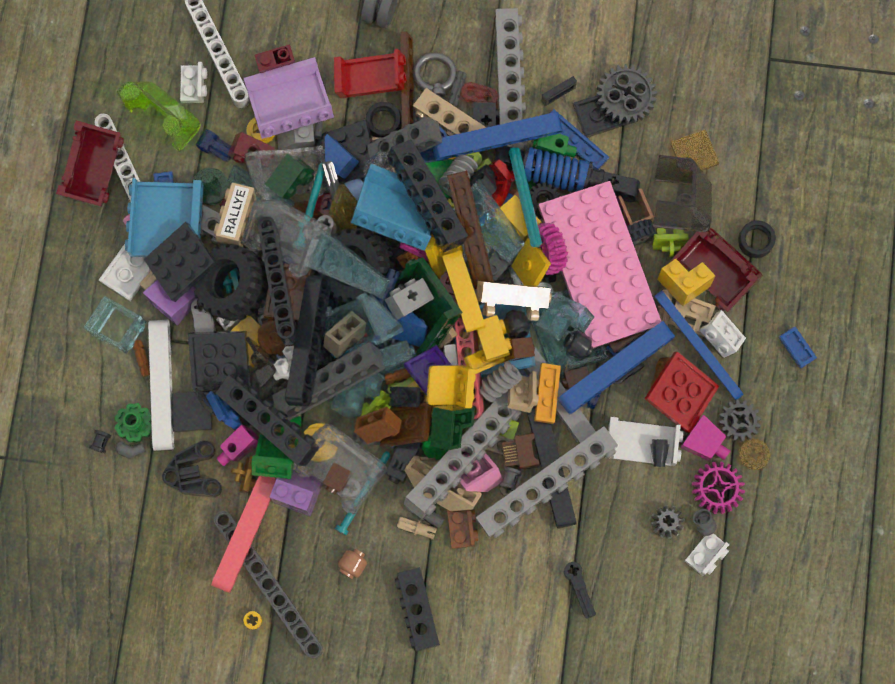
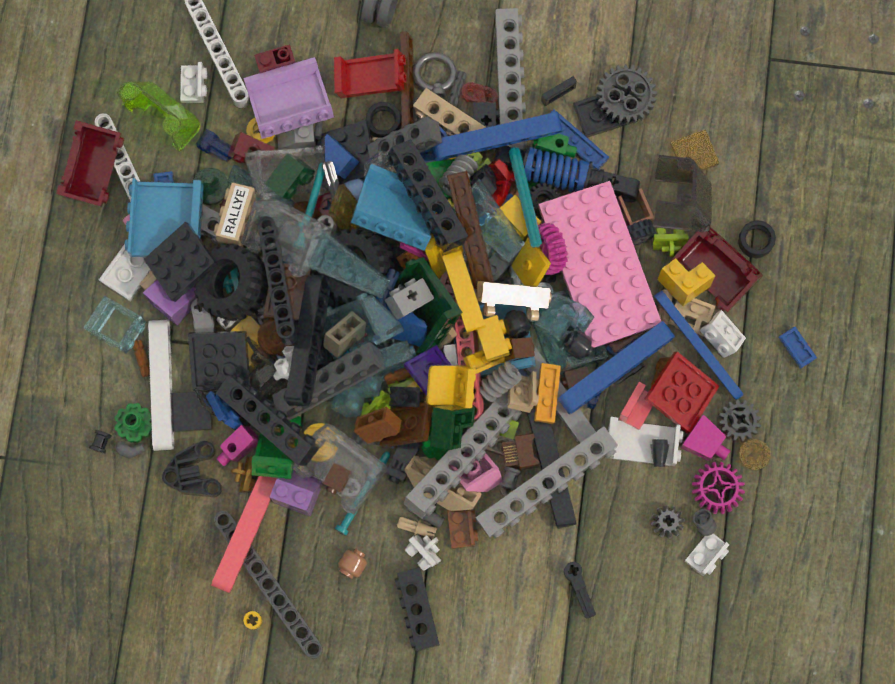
(426, 548): none -> white hips
(636, 408): none -> coral panel

